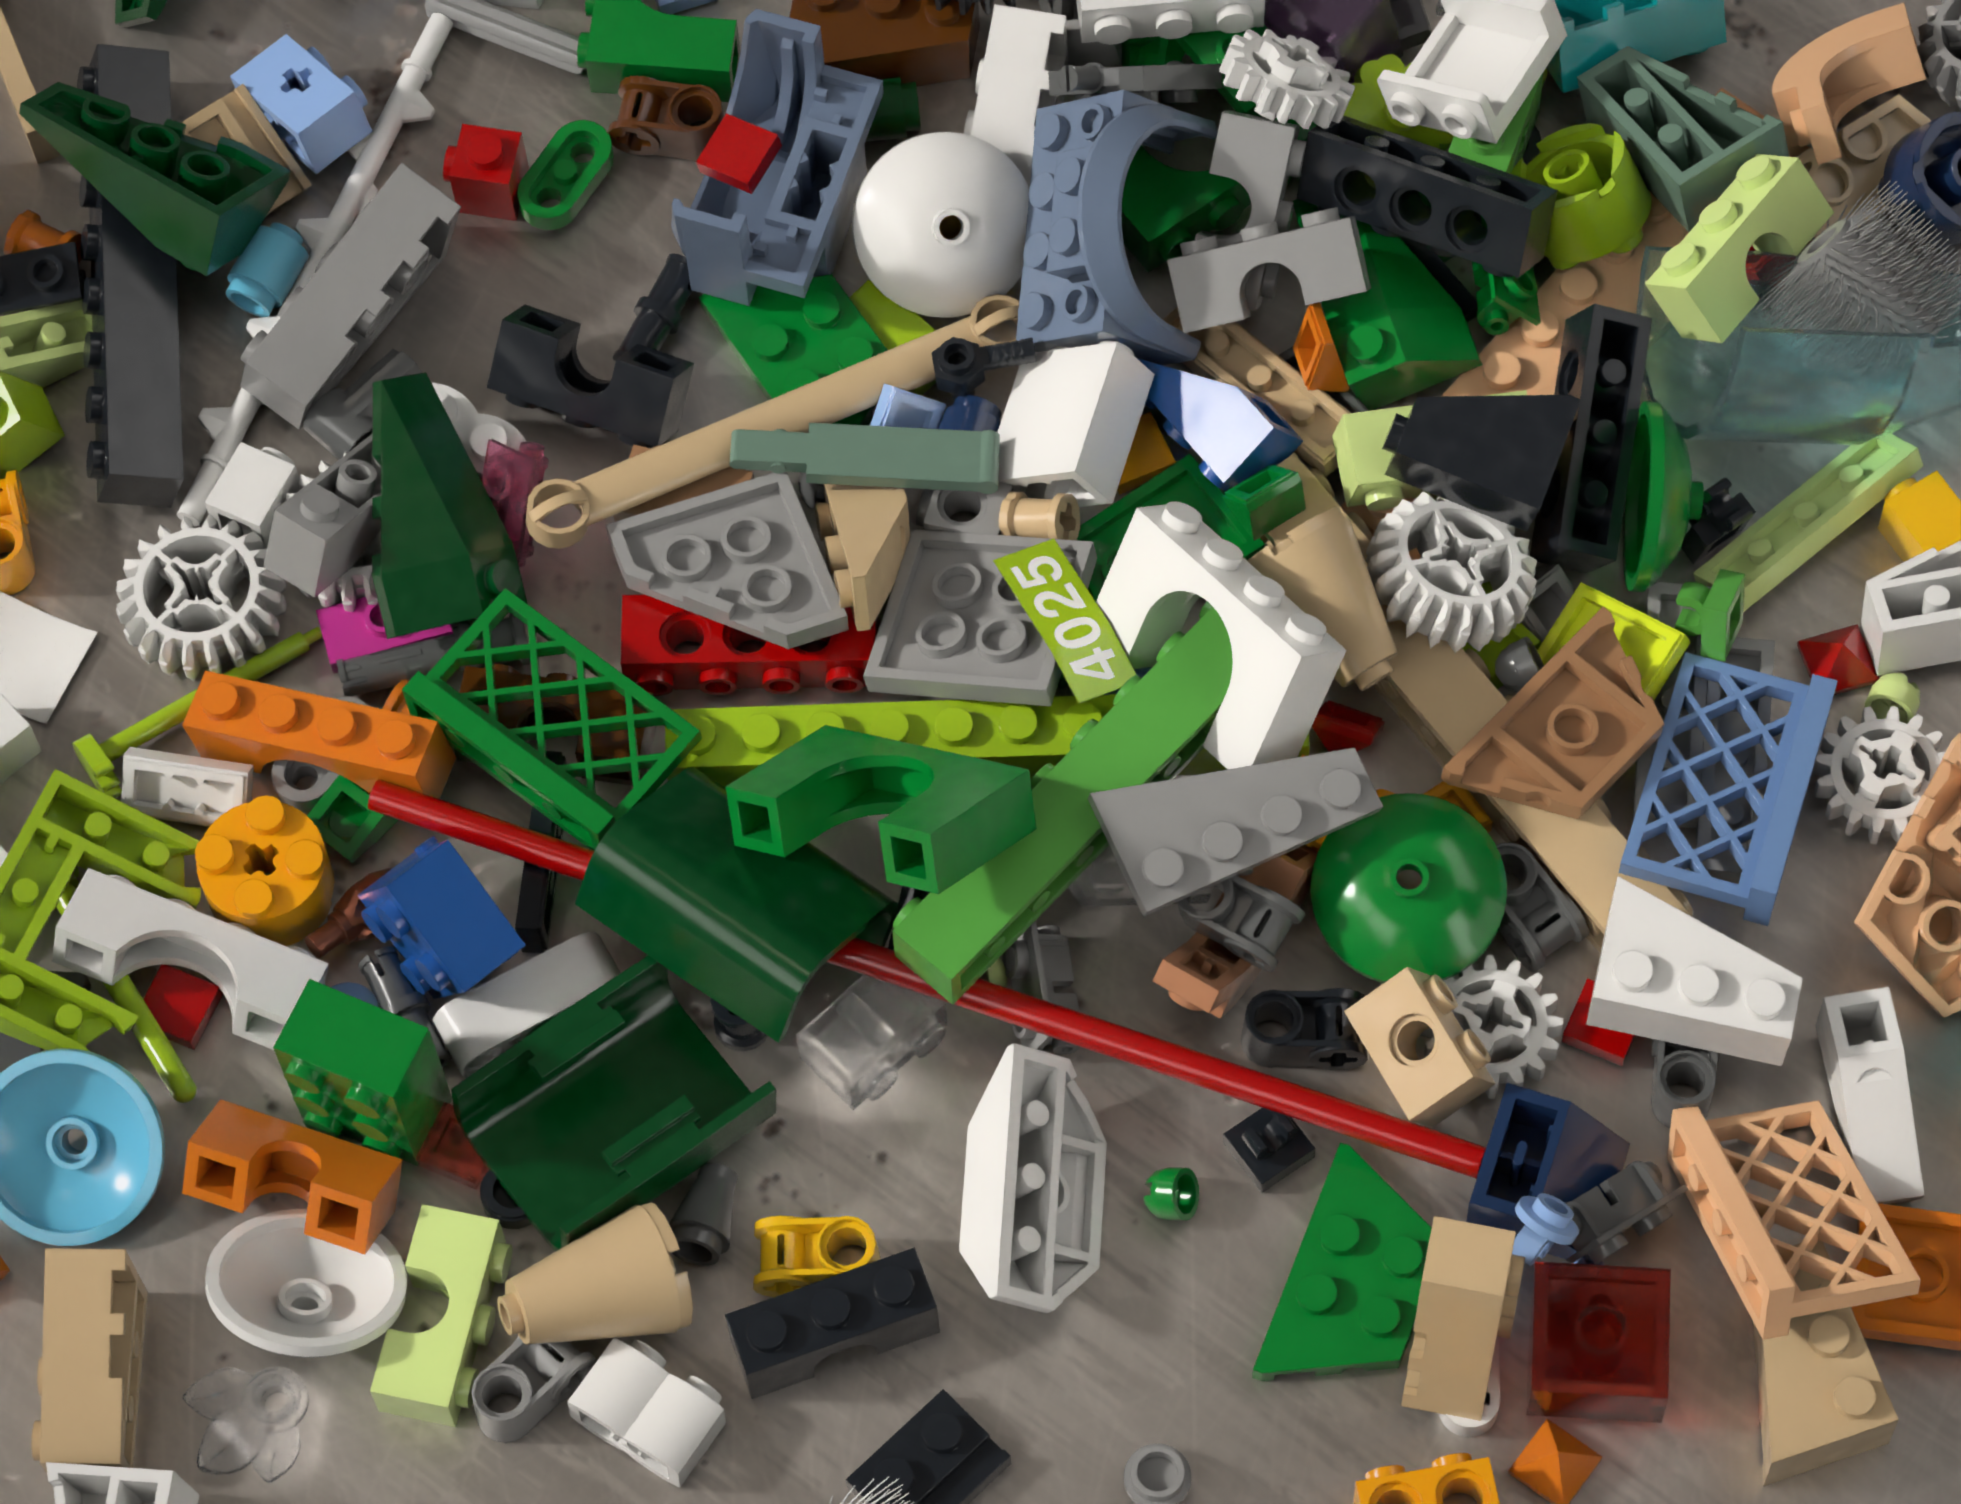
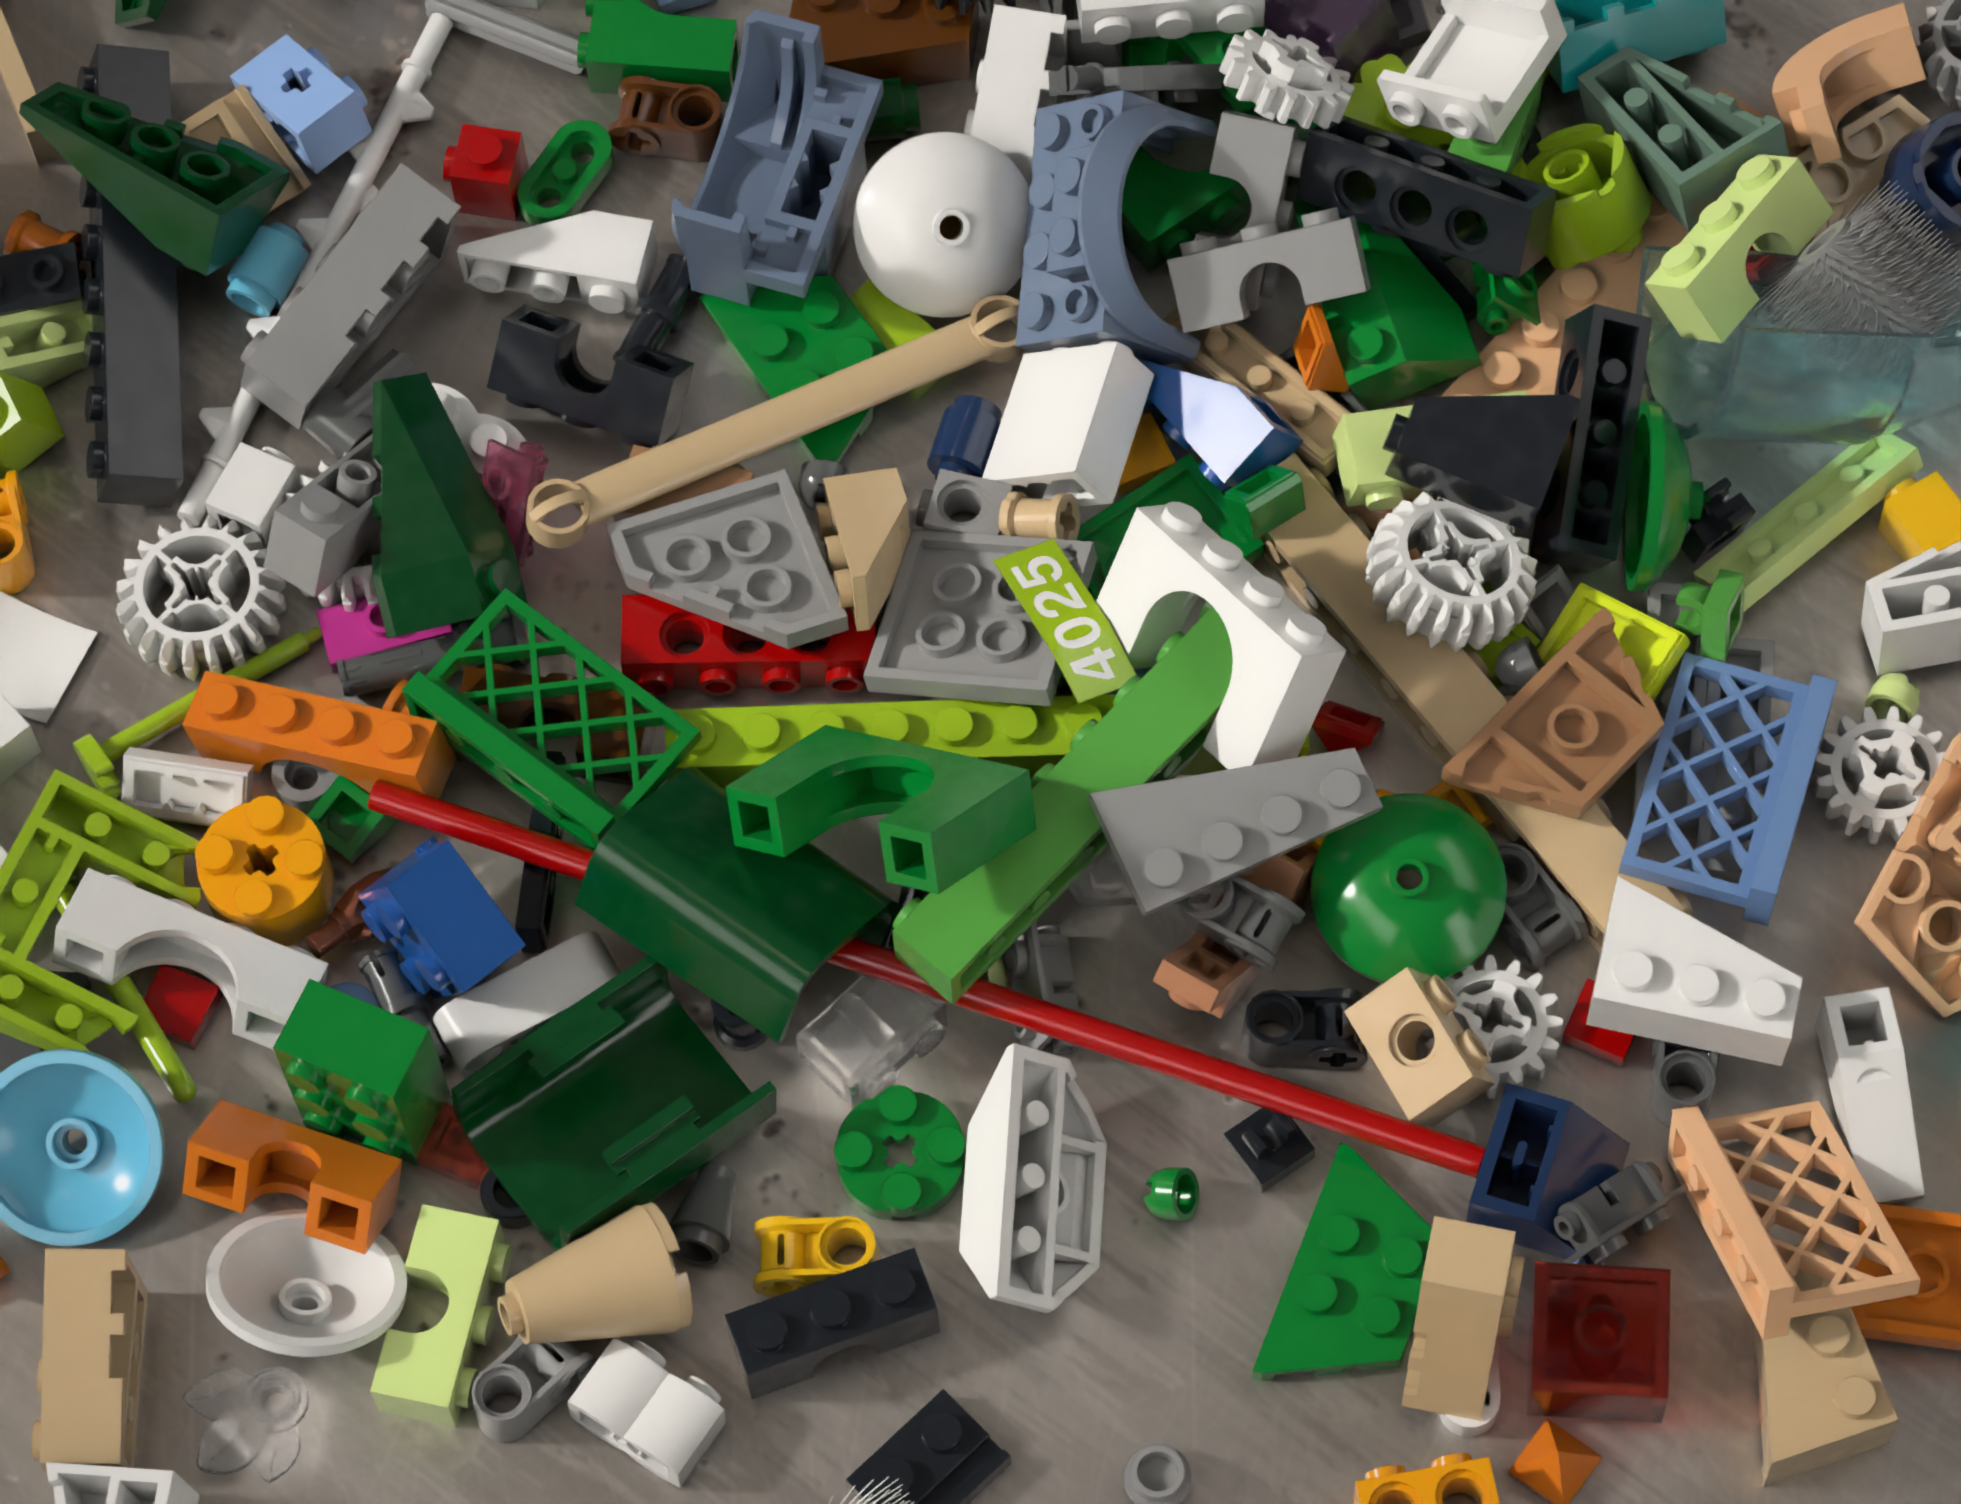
(577, 259): none -> white slope
(739, 153): red tile -> none
(875, 456): sand green piece -> none
(900, 1191): none -> green plate
(906, 409): light blue tile -> none
(961, 363): black piece -> none
(1329, 579): tan cone -> none
(1546, 1223): light blue plate -> none
(1840, 657): red slope -> none

